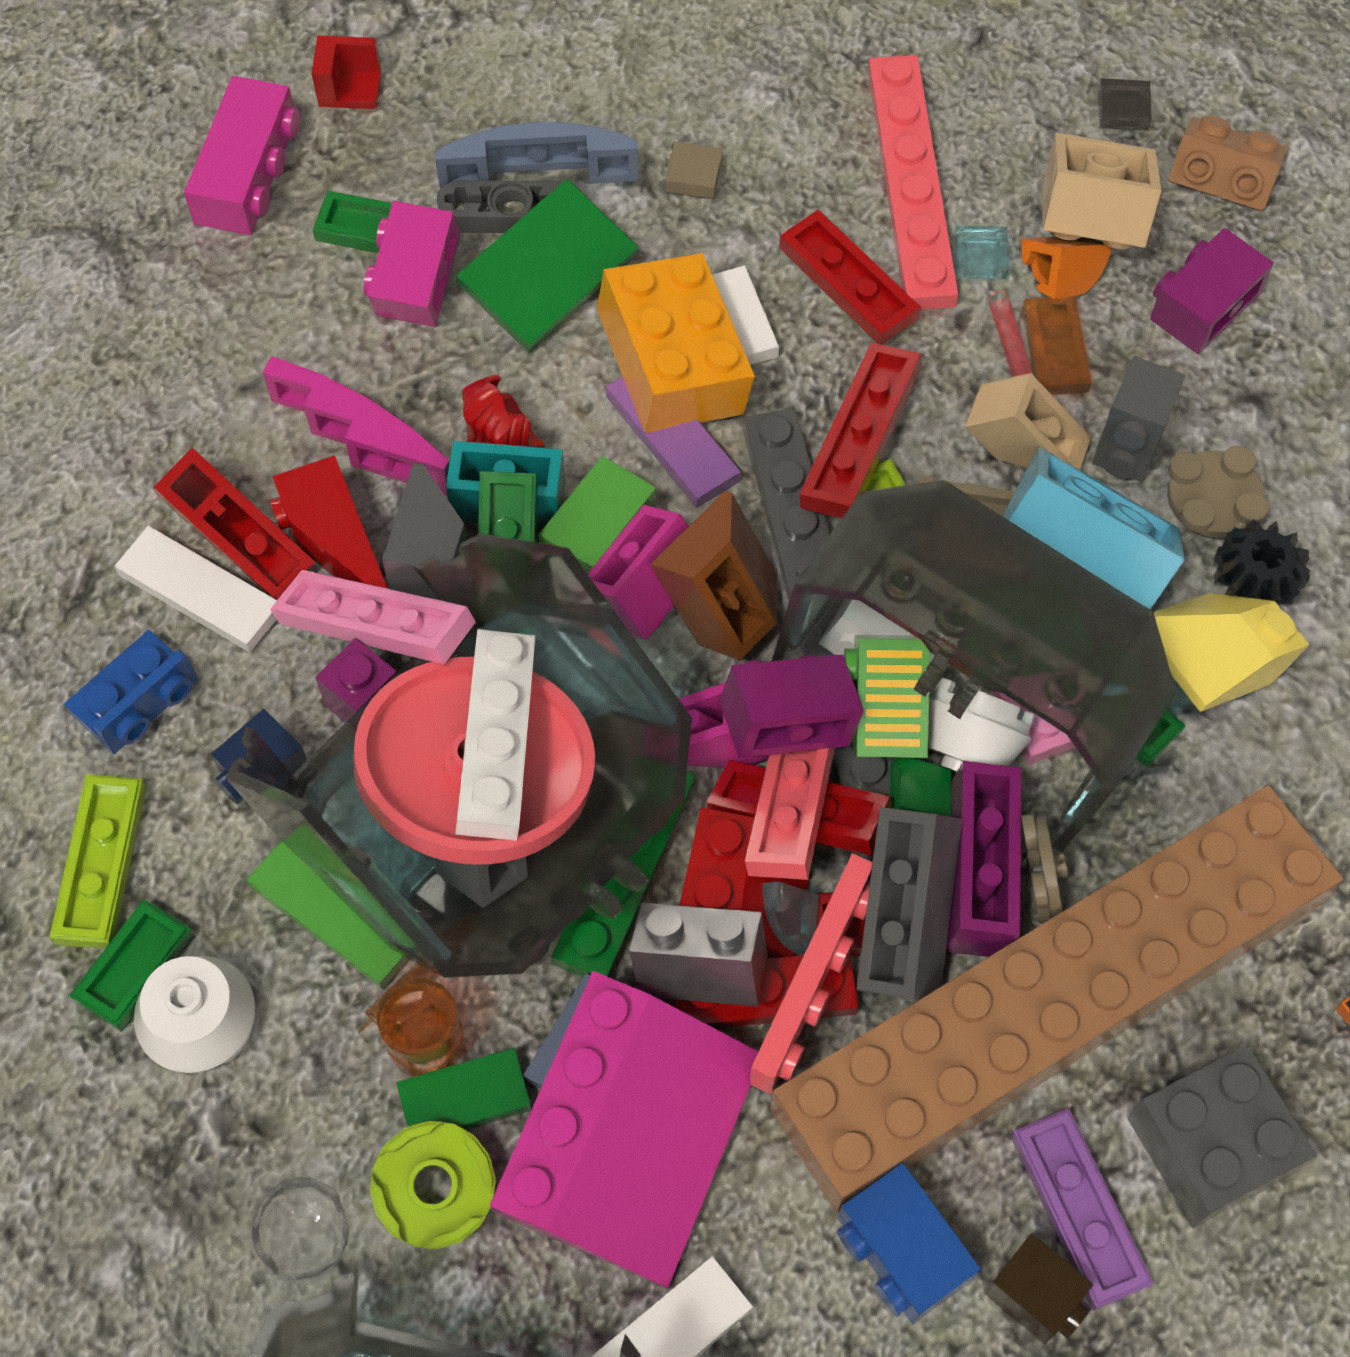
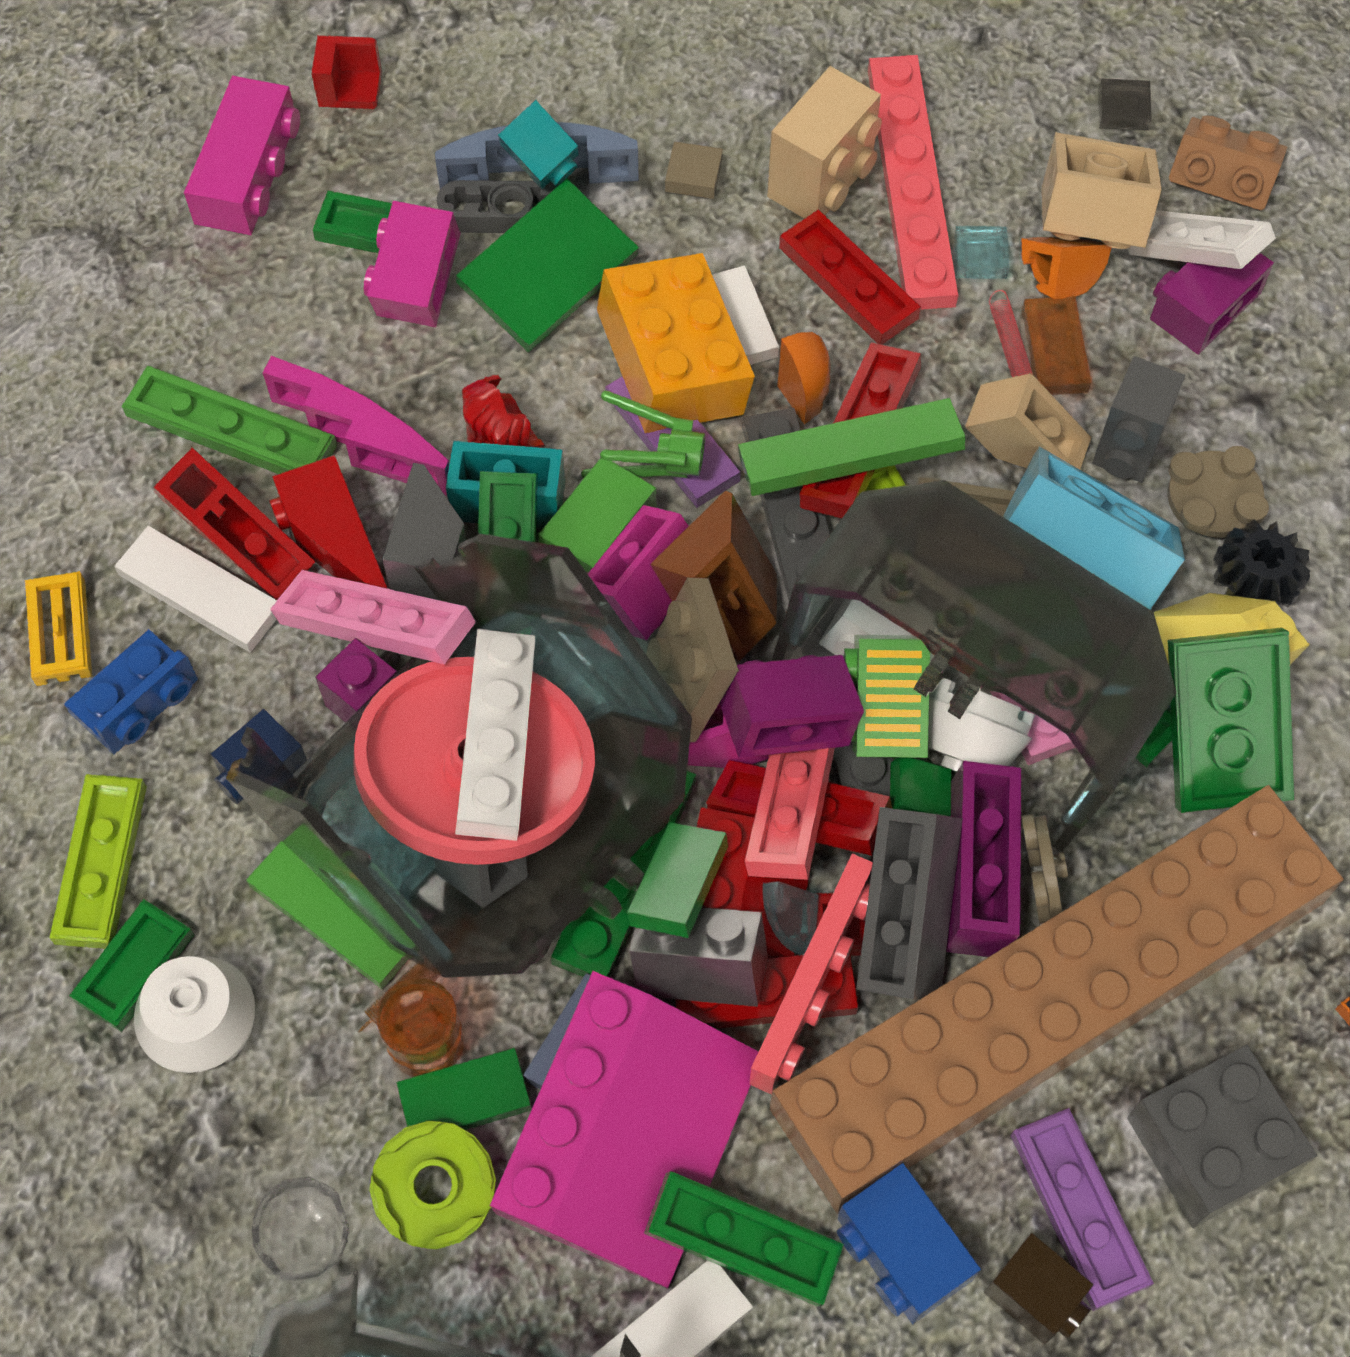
(63, 666): none -> yellow tile
(225, 423): none -> bright green tile
(540, 146): none -> teal brick
(677, 453): none -> bright green plant
(678, 880): none -> tile
(694, 652): none -> dark tan plate
(744, 1239): none -> green tile
(804, 373): none -> orange brick
(824, 144): none -> tan brick
(851, 446): none -> bright green tile
(1205, 239): none -> white tile
(1231, 718): none -> green tile

